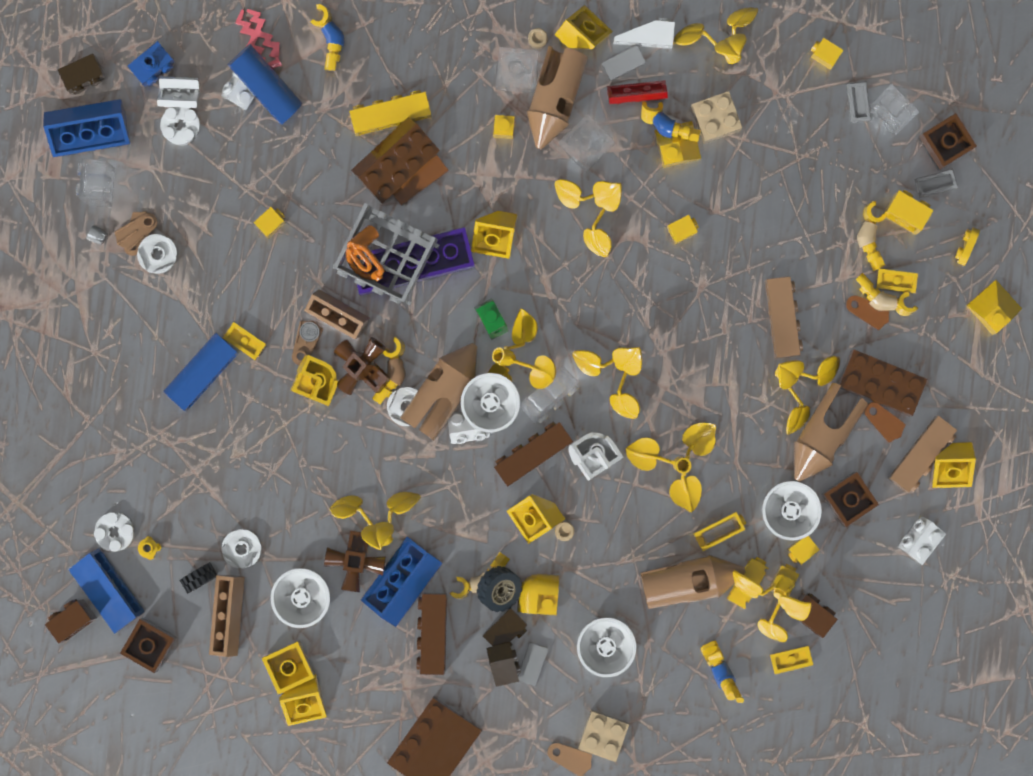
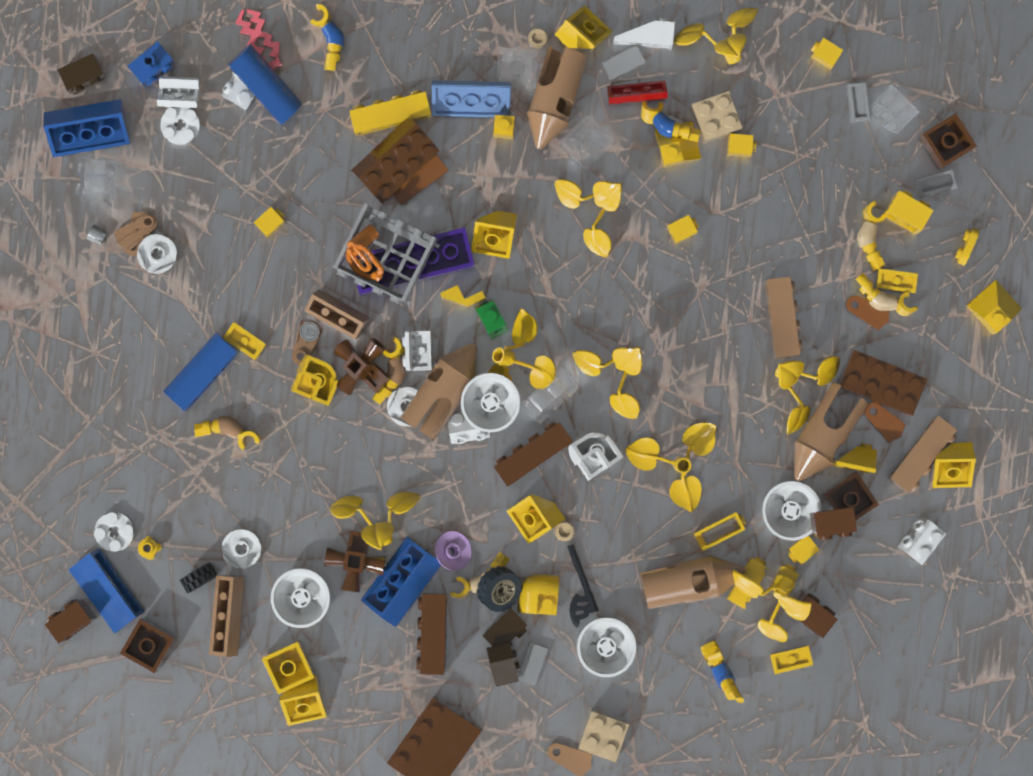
(228, 426): none -> piece
(418, 350): none -> white bracket
(455, 295): none -> yellow slope
(460, 550): none -> lavender dish
(470, 98): none -> medium blue tile
(591, 606): none -> black piece
(741, 145): none -> yellow brick
(833, 522): none -> reddish brown brick
(859, 458): none -> yellow slope

